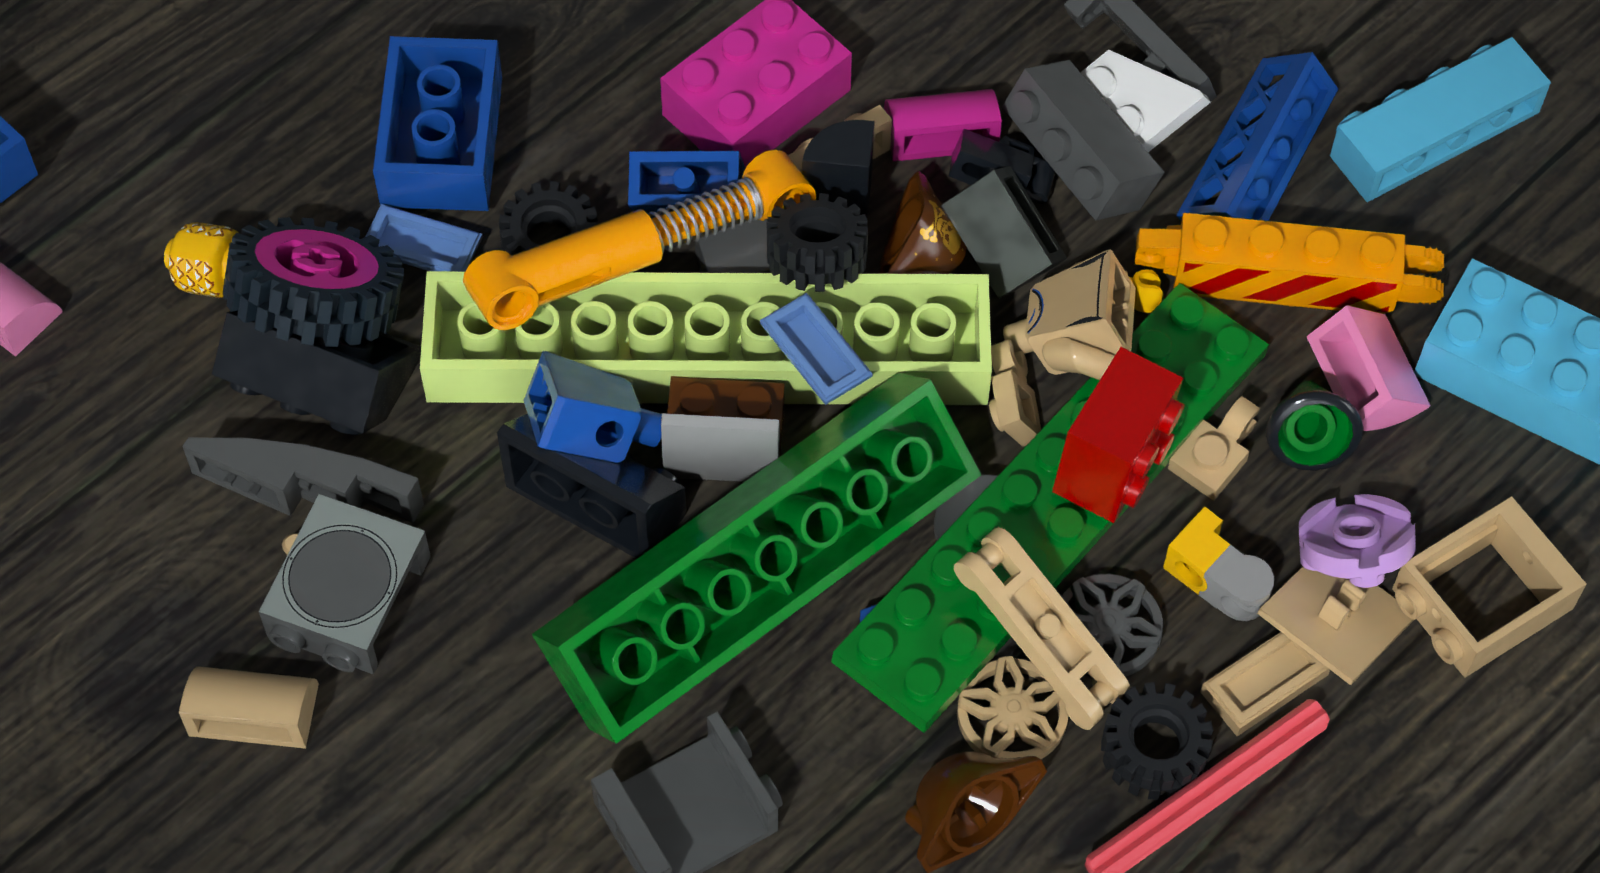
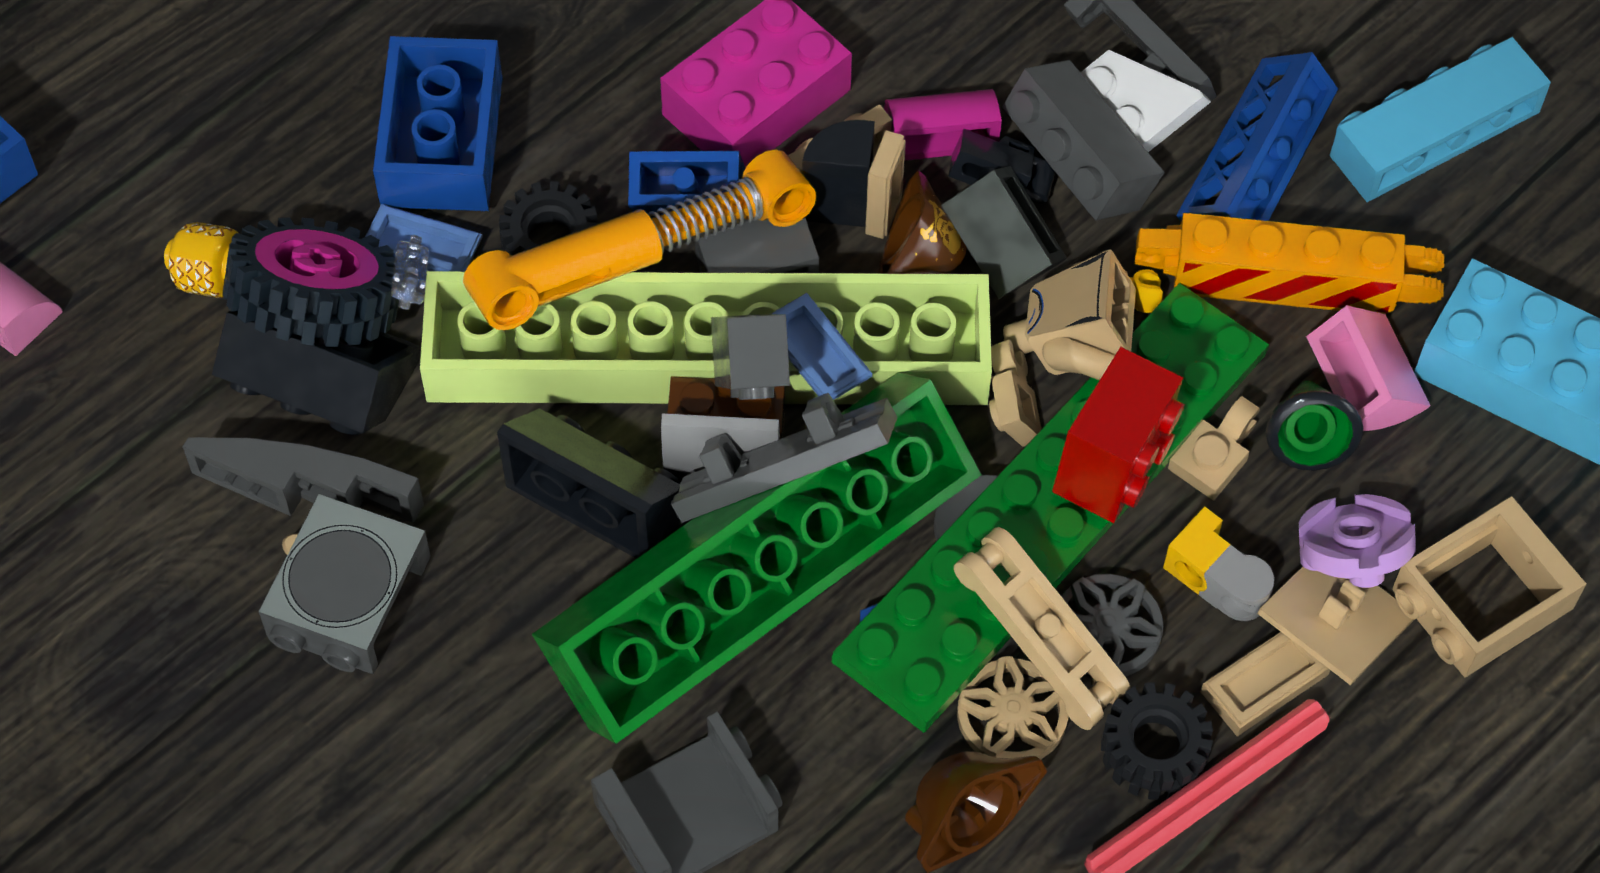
(248, 706): tan brick -> none
(410, 272): none -> clear axle
(586, 411): blue torso -> none
(750, 354): none -> dark grey brick
(794, 235): black tyre -> none
(826, 442): none -> dark grey hinge
(885, 184): none -> tan tile

